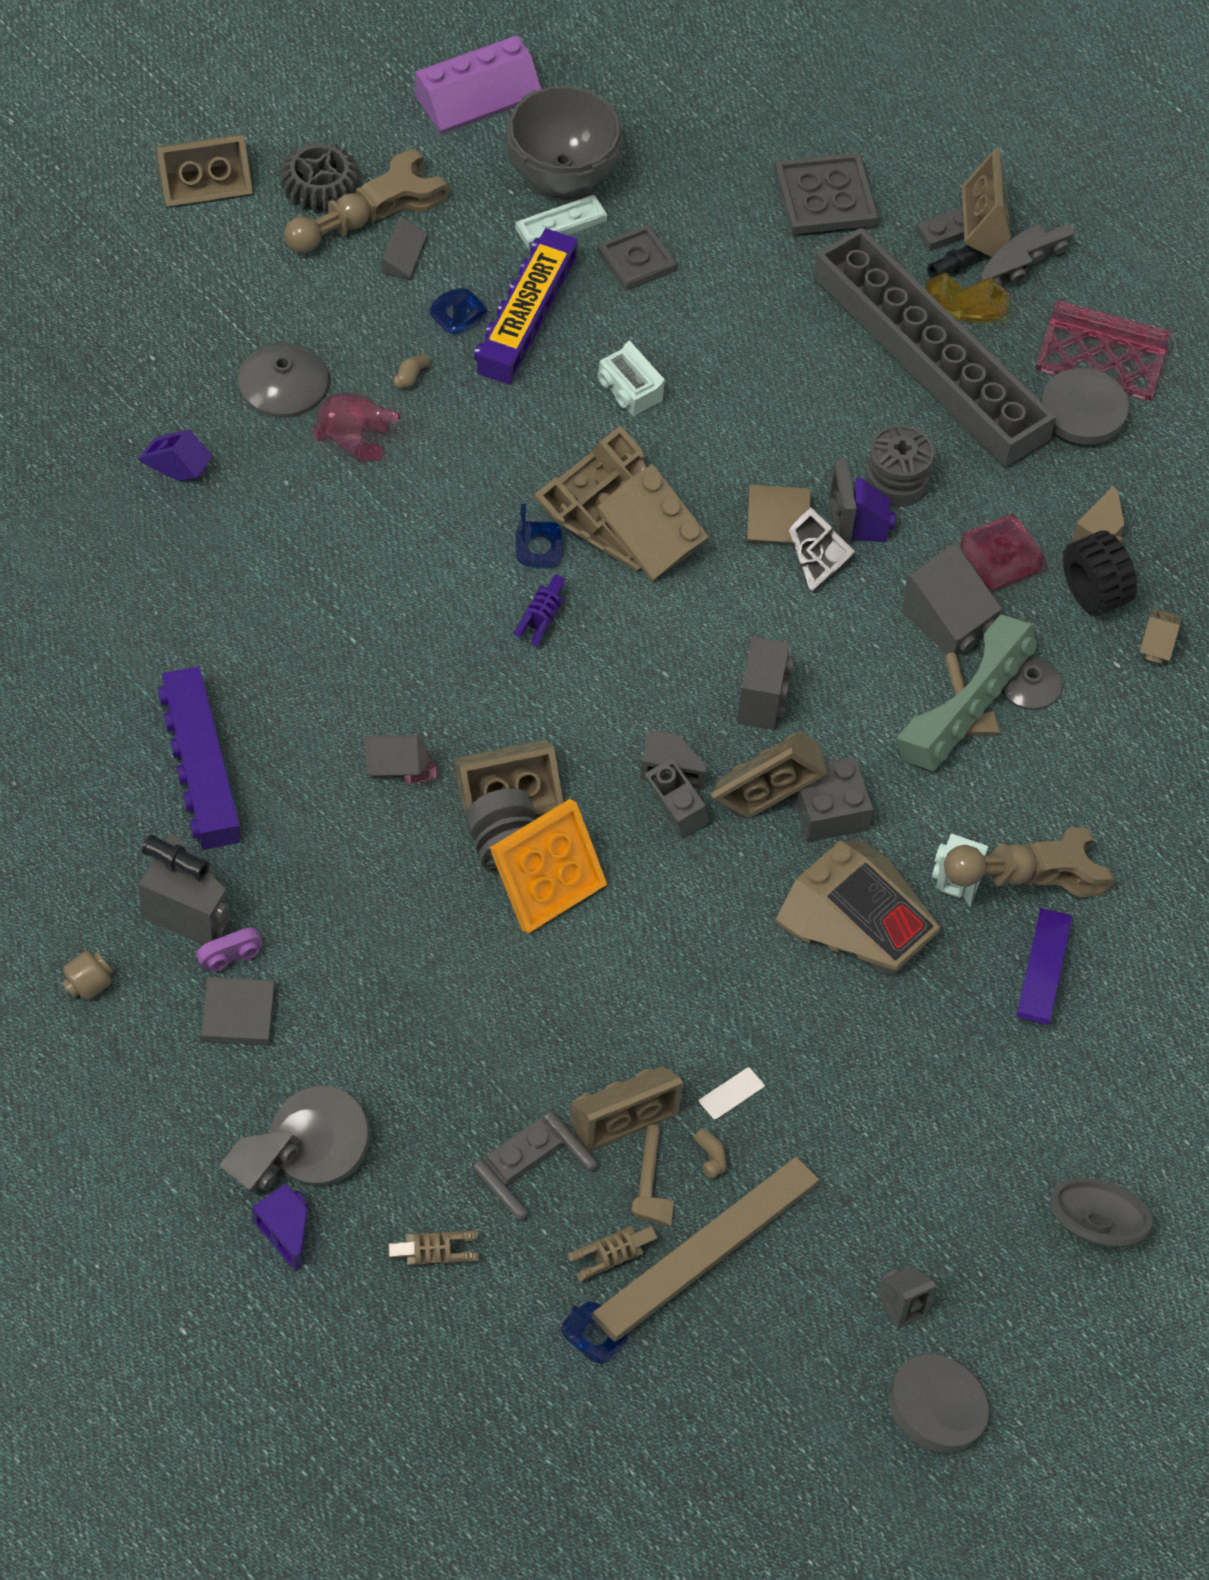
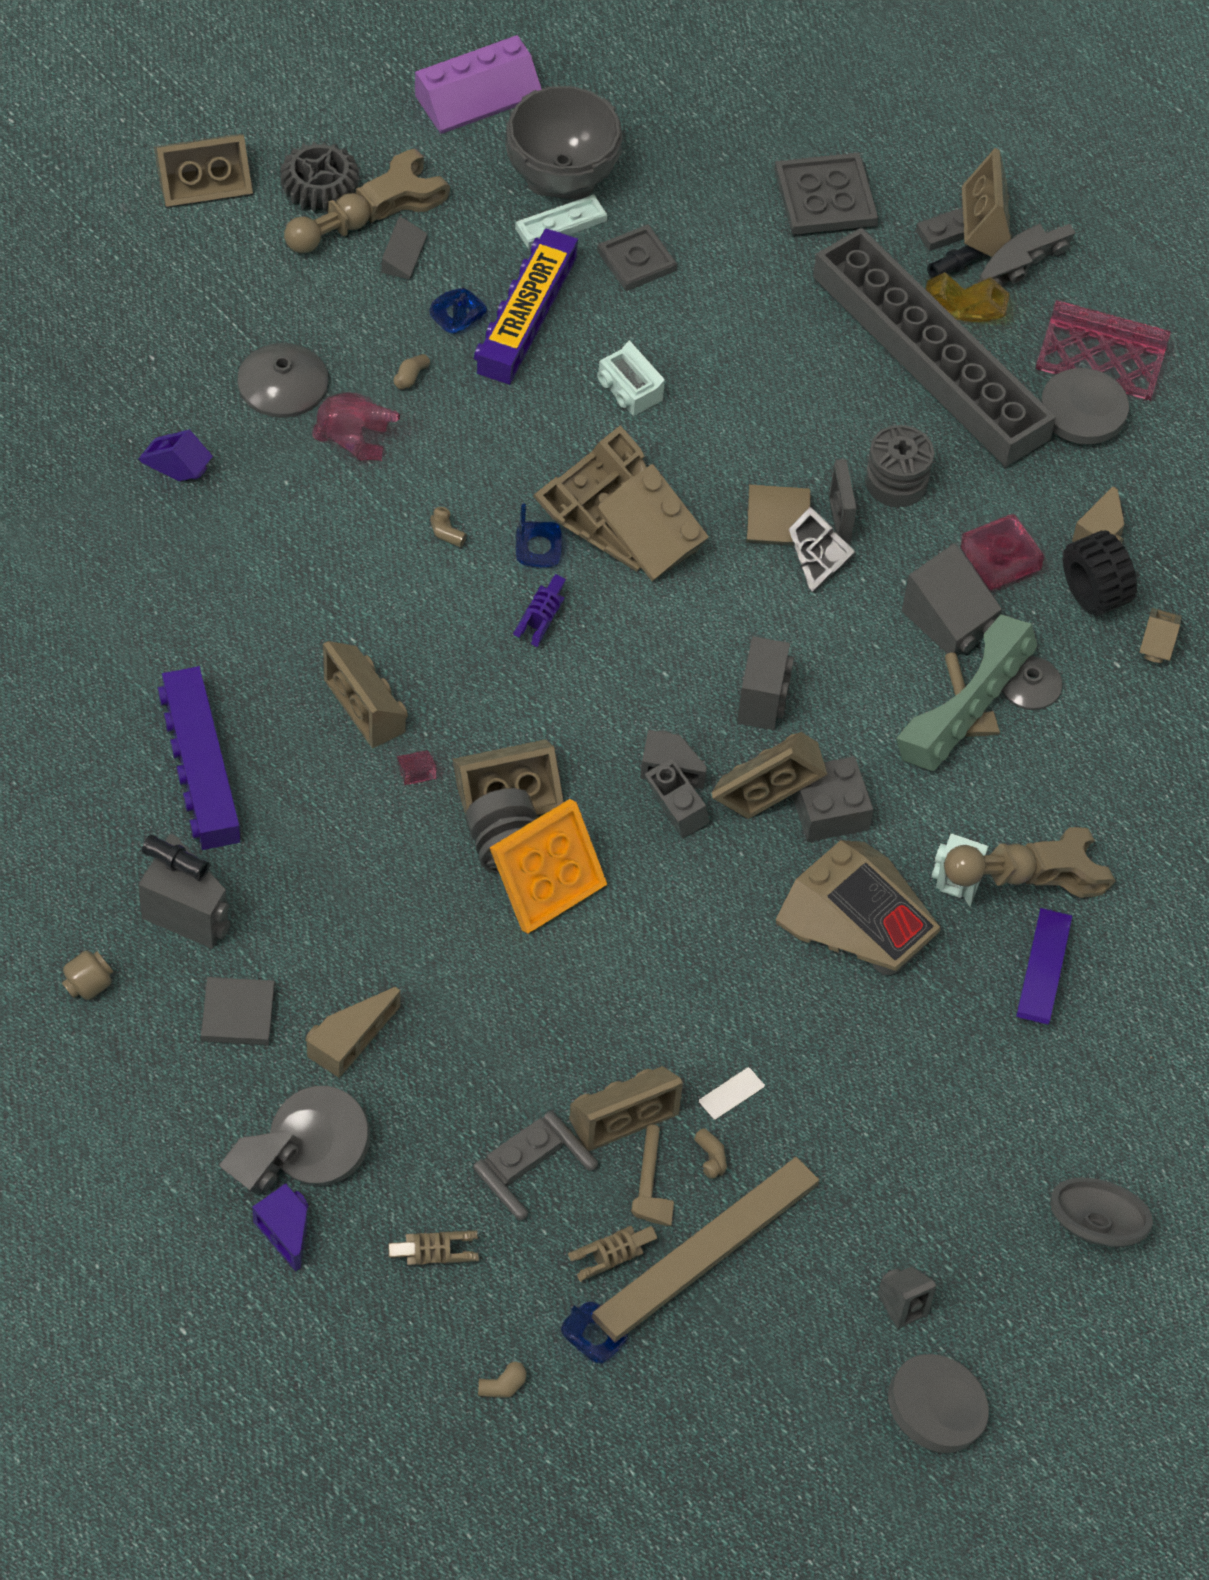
(230, 948): medium lavender plate -> none
(349, 1031): none -> dark tan slope
(363, 693): none -> dark tan slope
(395, 755): dark grey slope -> none
(443, 530): none -> dark tan arm
(506, 1384): none -> dark tan arm
(872, 513): dark purple slope -> none

